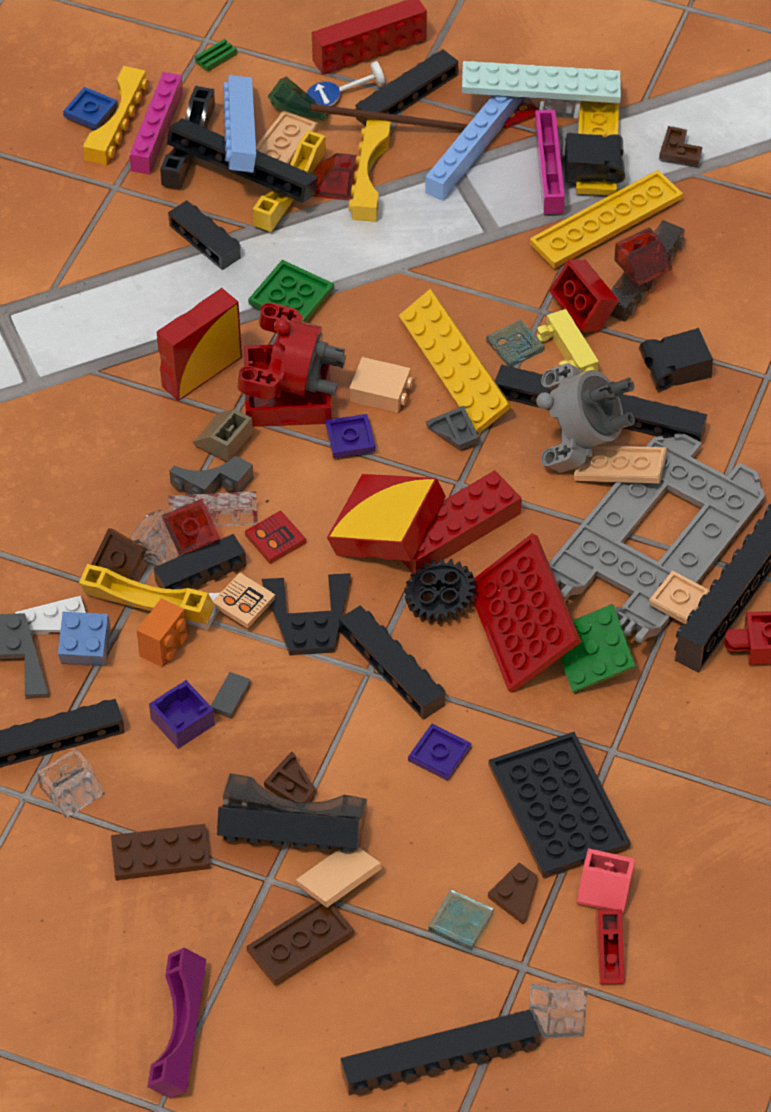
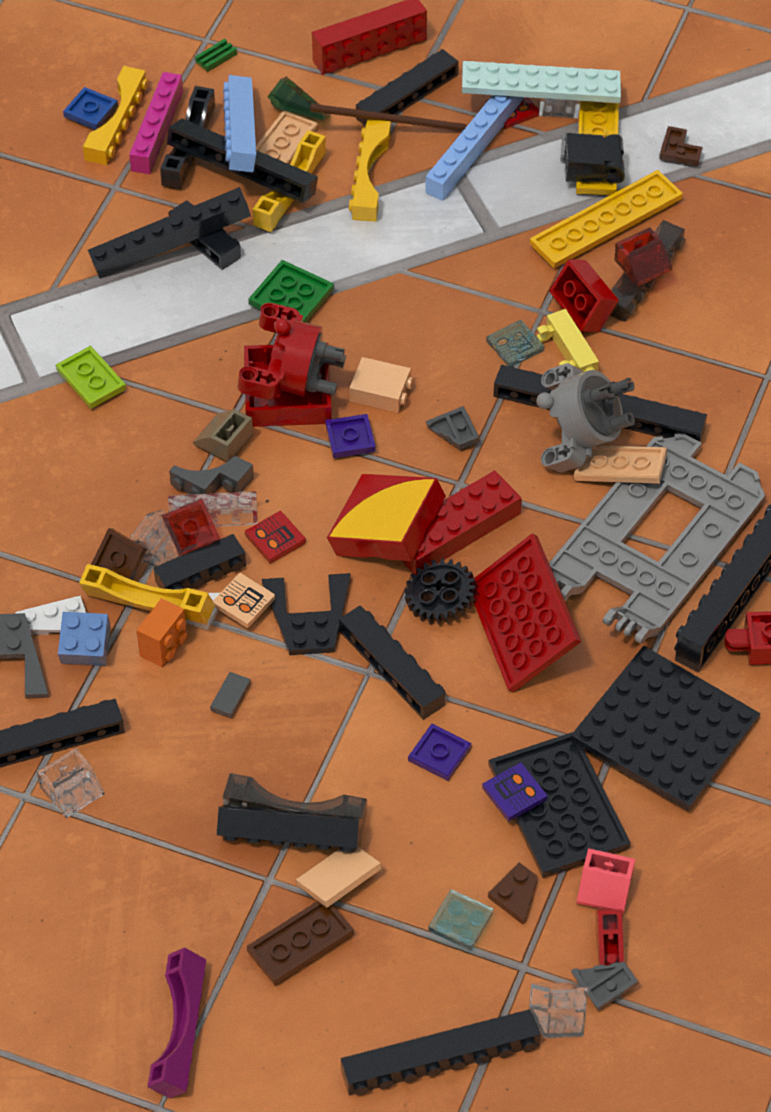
(90, 377): none -> lime plate
(160, 852): reddish brown plate -> none
(169, 232): none -> black brick
(182, 714): dark purple container -> none
(199, 344): tile -> none
(290, 781): reddish brown wing -> none
(328, 93): piece -> none
(336, 177): clear red slope -> none
(455, 361): yellow plate -> none
(514, 791): none -> dark purple tile
(549, 162): dark pink brick -> none
(602, 650): green plate -> none
(605, 982): none -> dark grey wing
(665, 727): none -> black plate
(677, 359): black piece -> none
(677, 596): light nougat tile -> none

